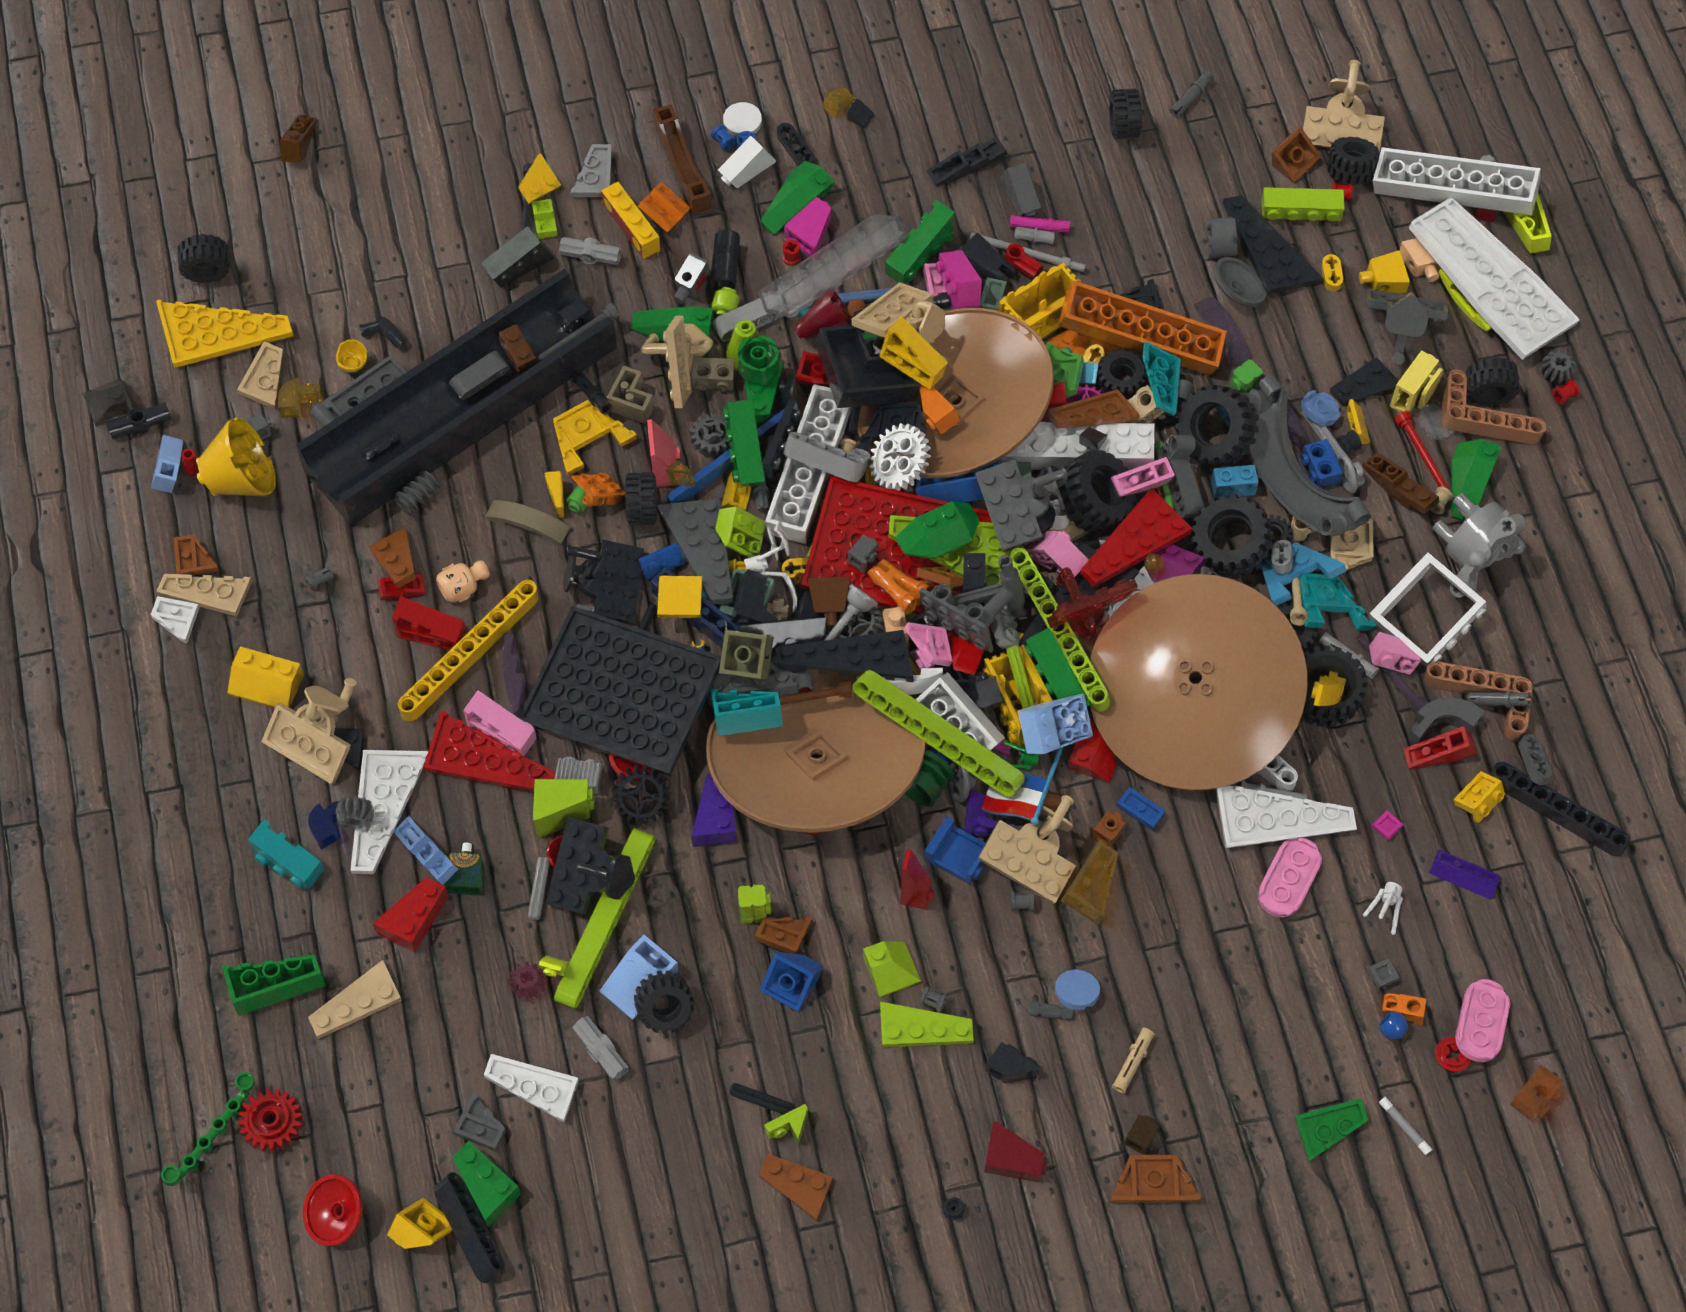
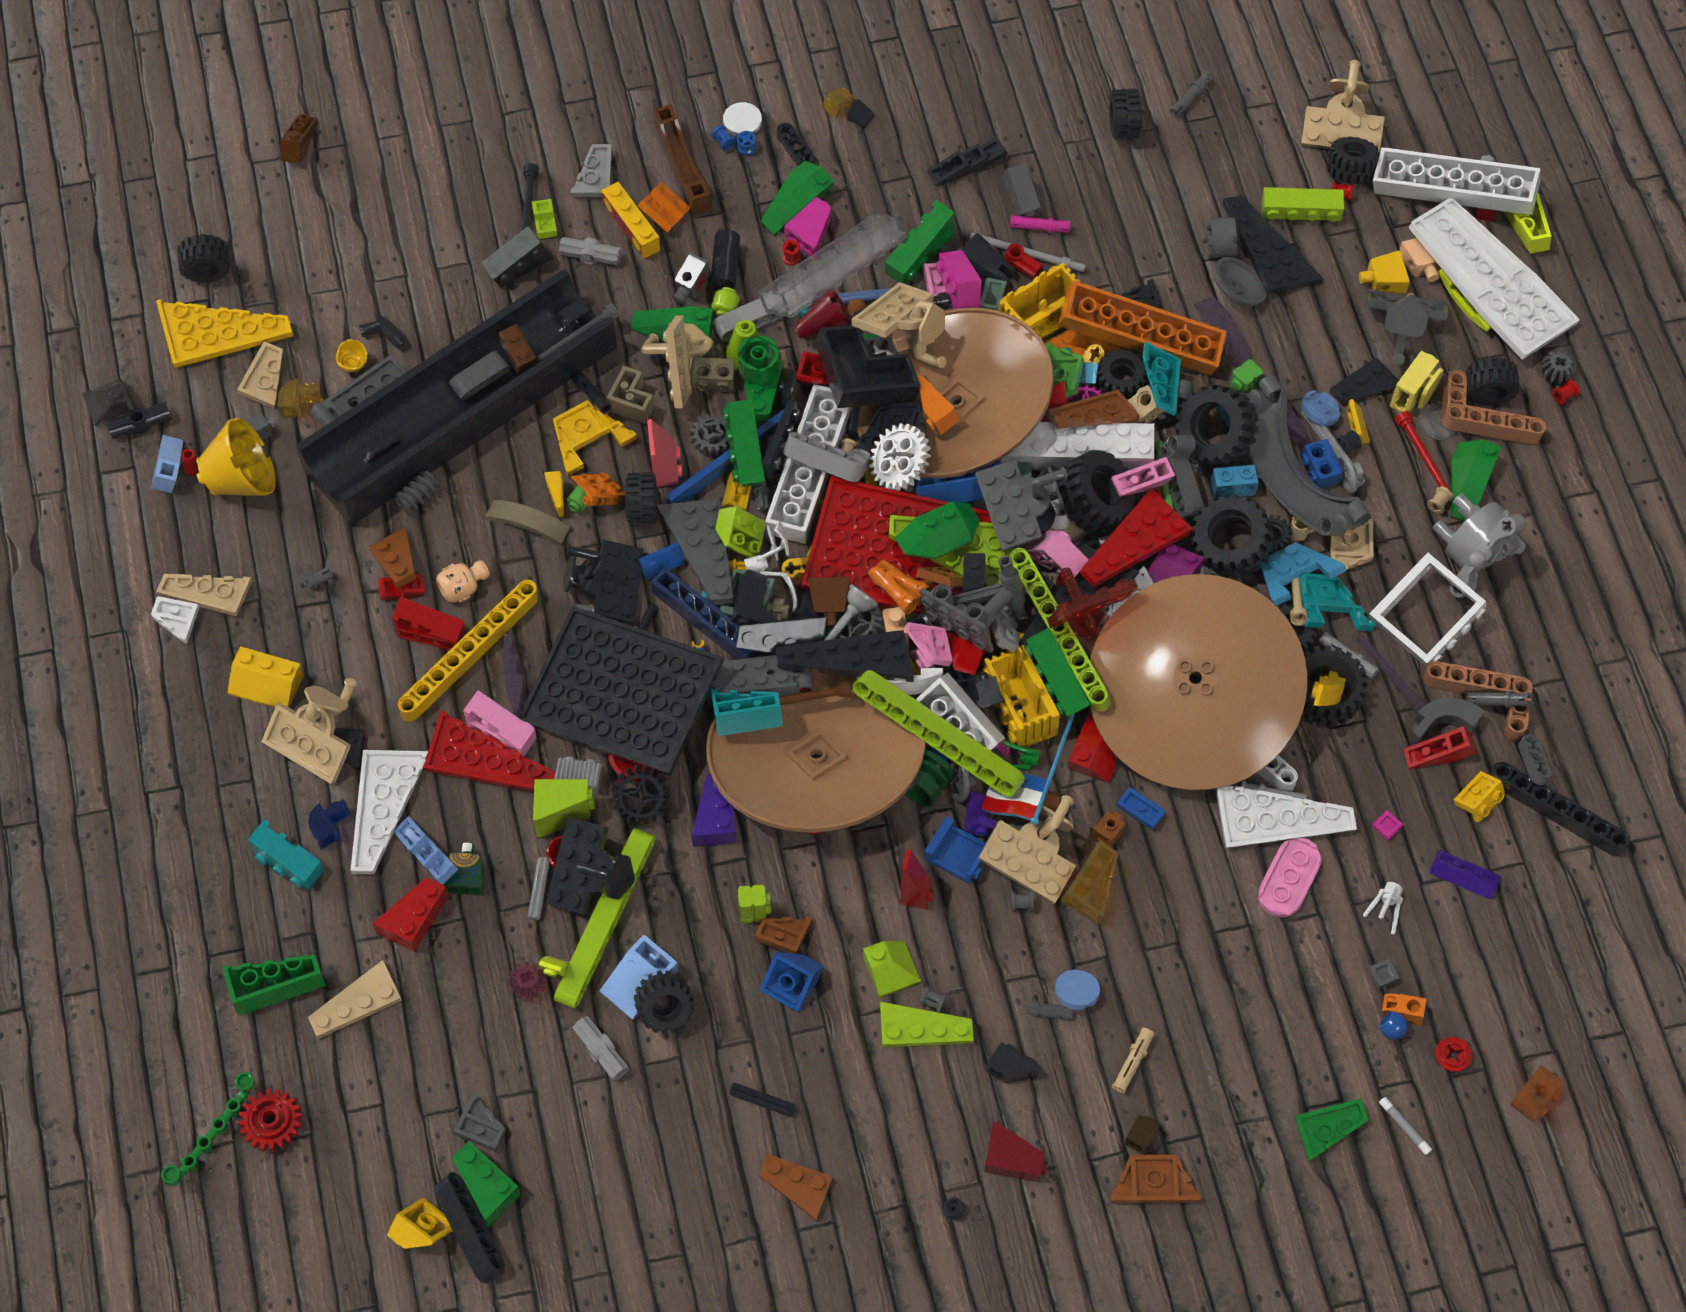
(192, 557): dark orange wing -> none
(324, 1206): red dish -> none
(354, 812): dark grey gear -> none
(536, 1085): white wing -> none
(538, 180): yellow wing -> none
(679, 597): yellow tile -> none
(680, 474): clear yellow slope -> none
(745, 163): white slope -> none
(746, 654): olive brick -> none
(793, 1120): lime slope -> none
(863, 553): dark grey brick -> none
(912, 354): yellow wedge -> none
(1020, 676): lime axle -> none
(1034, 235): light grey axle -> none
(1055, 724): light blue slope -> none
(1092, 438): black slope -> none
(1154, 563): clear yellow plate -> none
(1279, 556): light grey beam -> none
(1295, 155): dark orange slope -> none
(1327, 272): yellow beam -> none
(1393, 654): bright pink slope -> none
(1399, 485): reddish brown slope -> none
(1482, 1020): bright pink tile -> none

